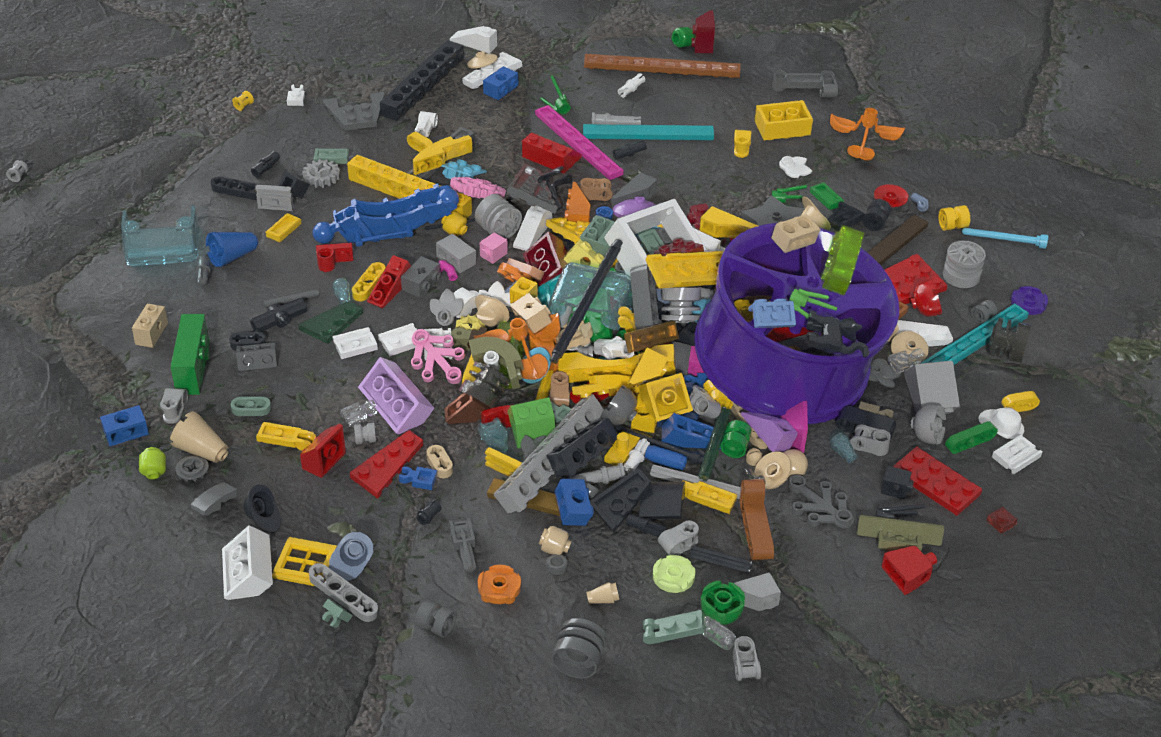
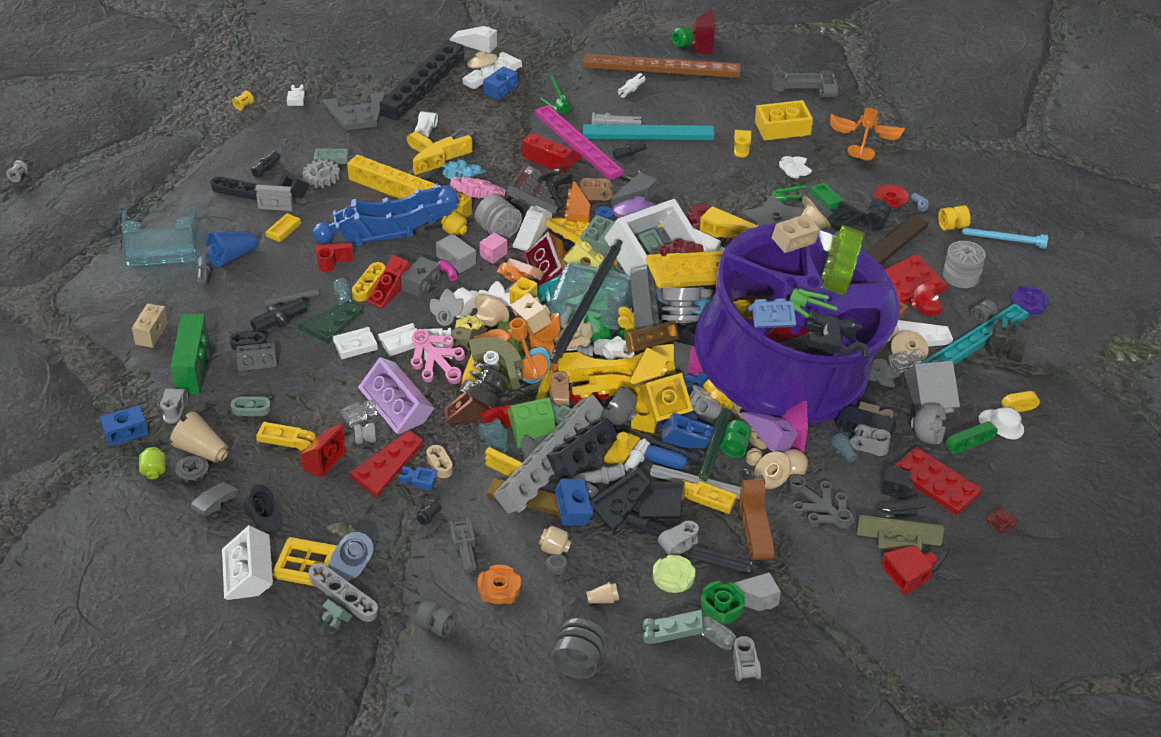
(1017, 454): white plate -> none

